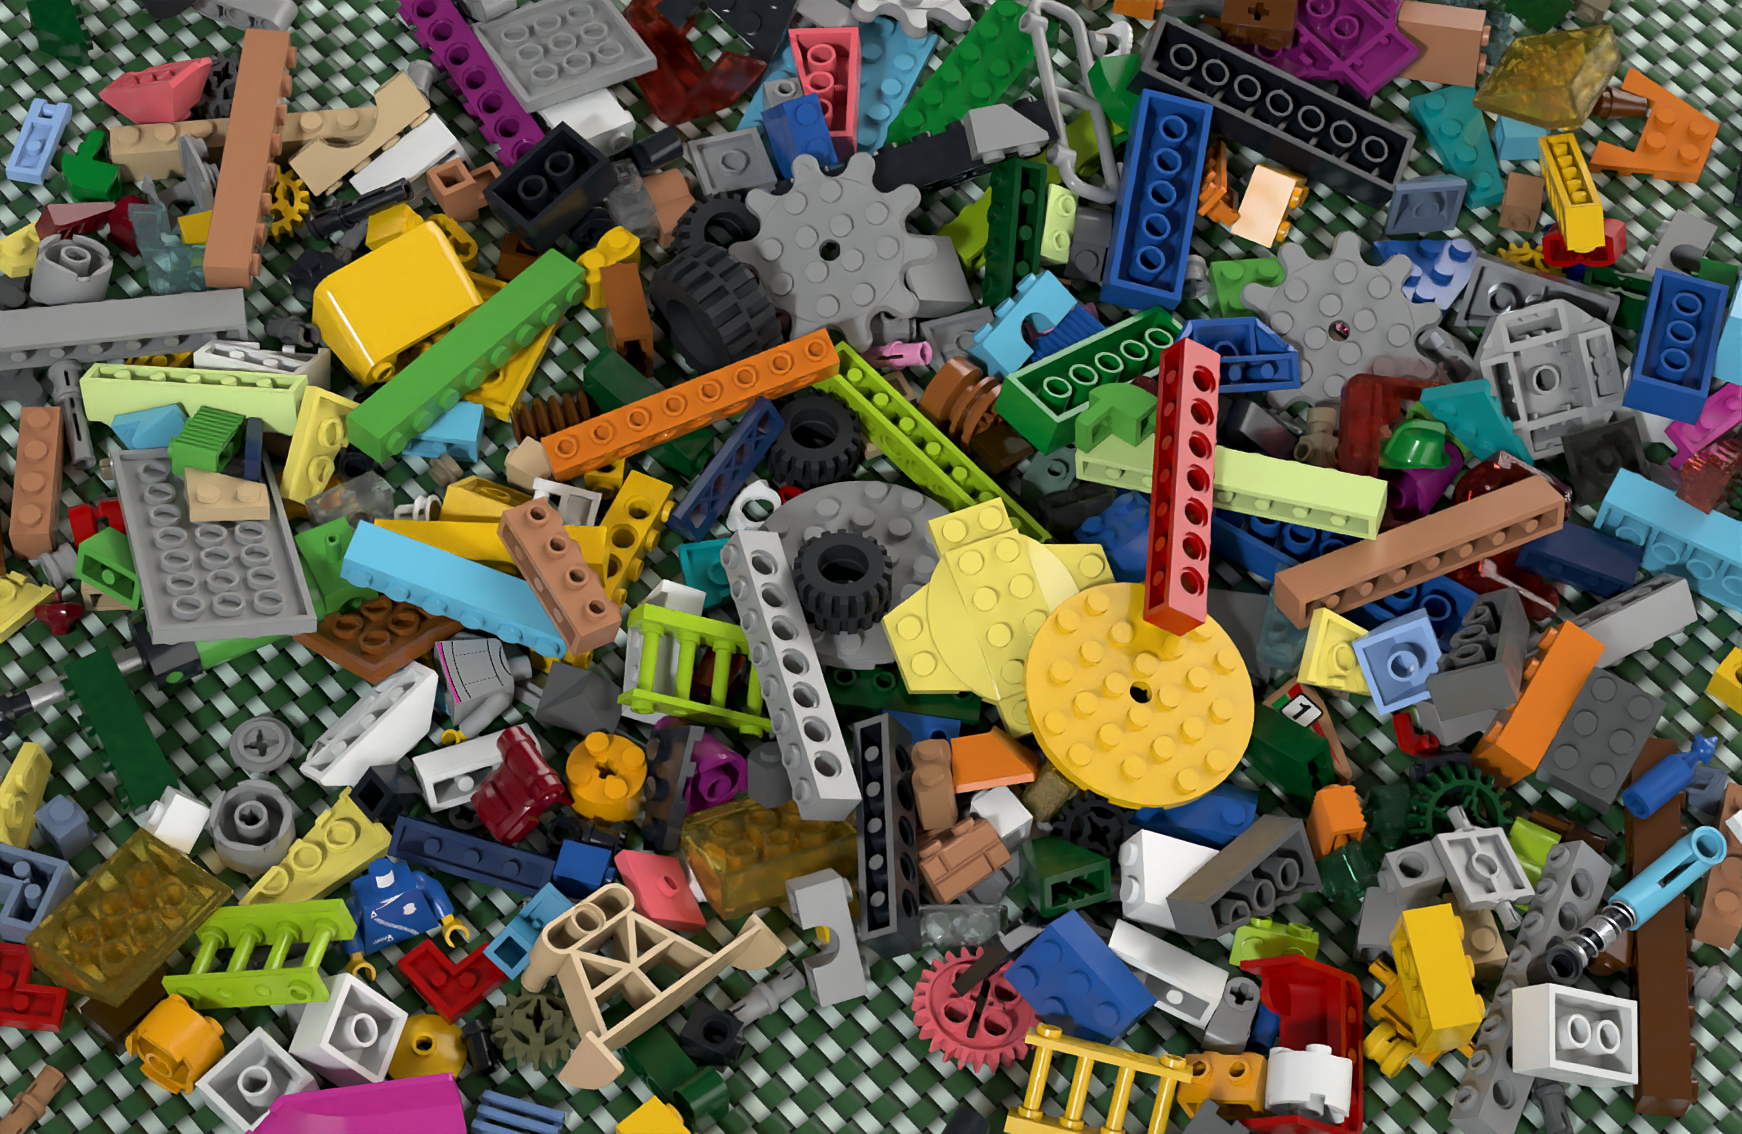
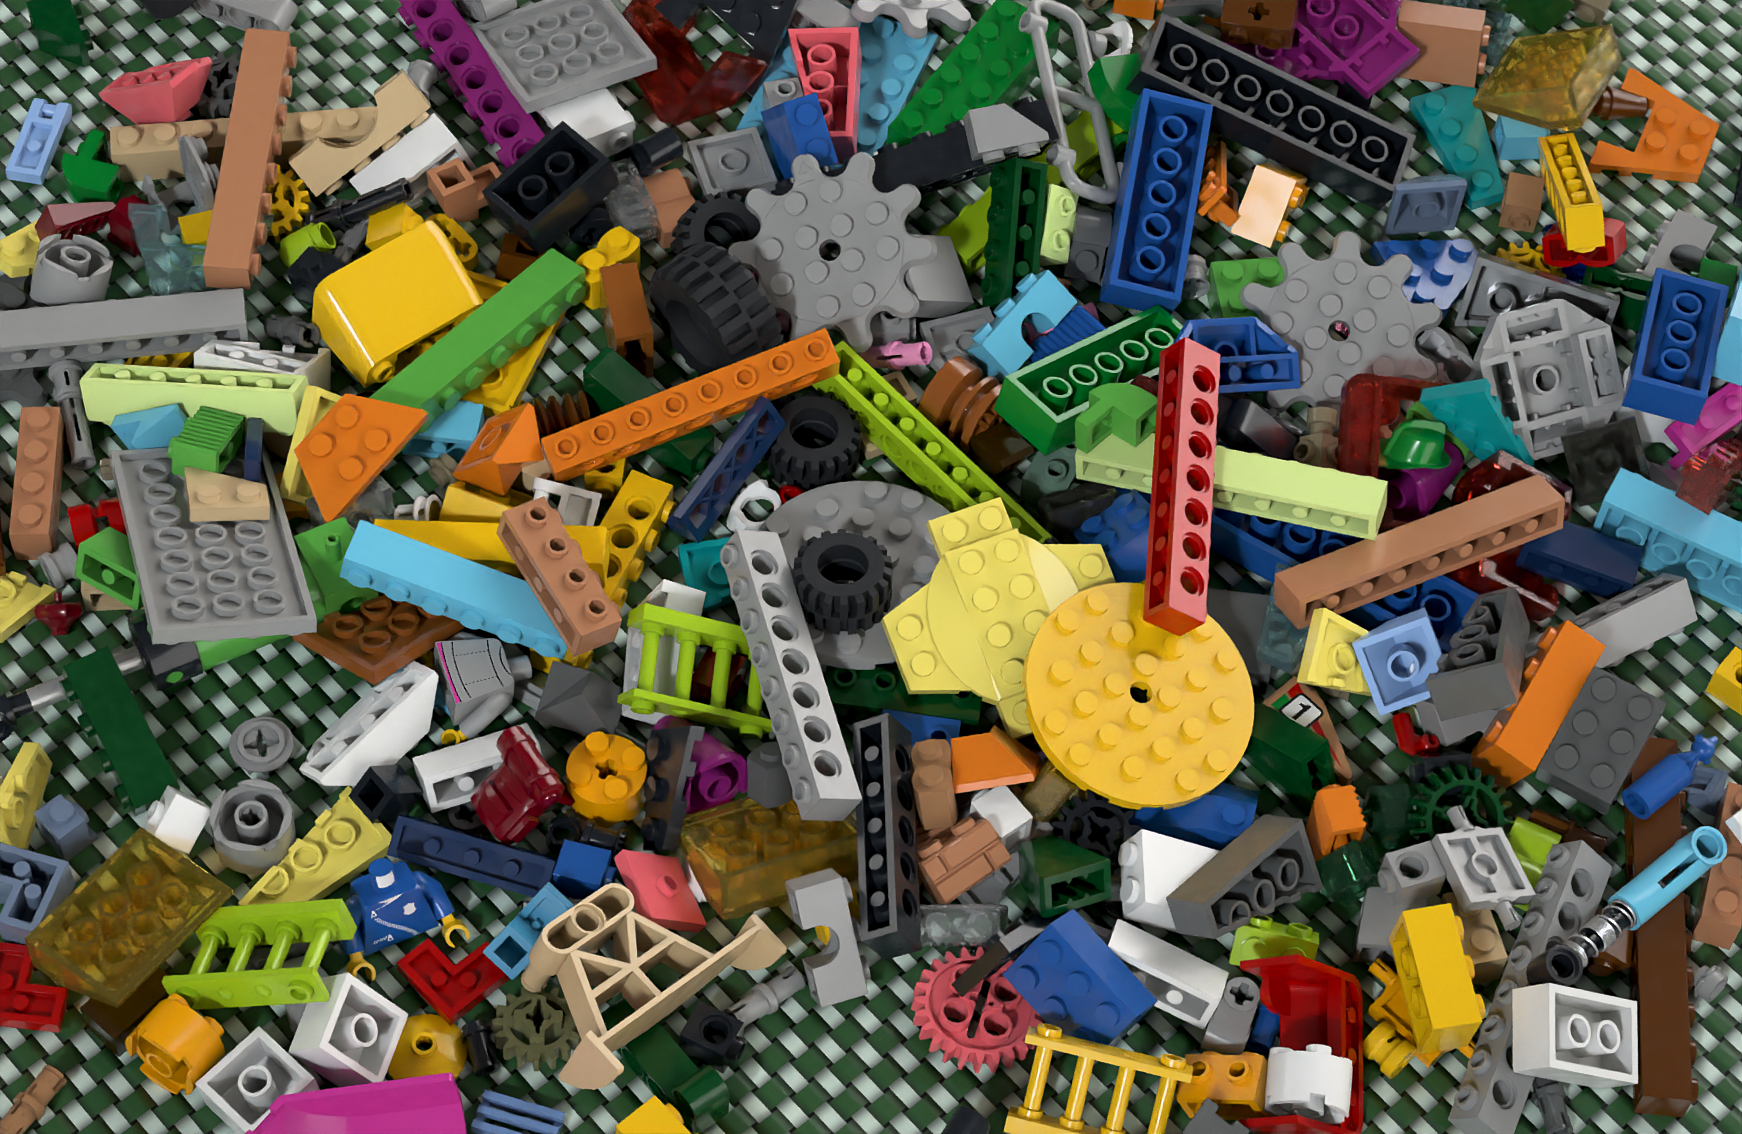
(314, 235): none -> lime brick
(353, 448): none -> orange wing
(501, 450): none -> orange slope

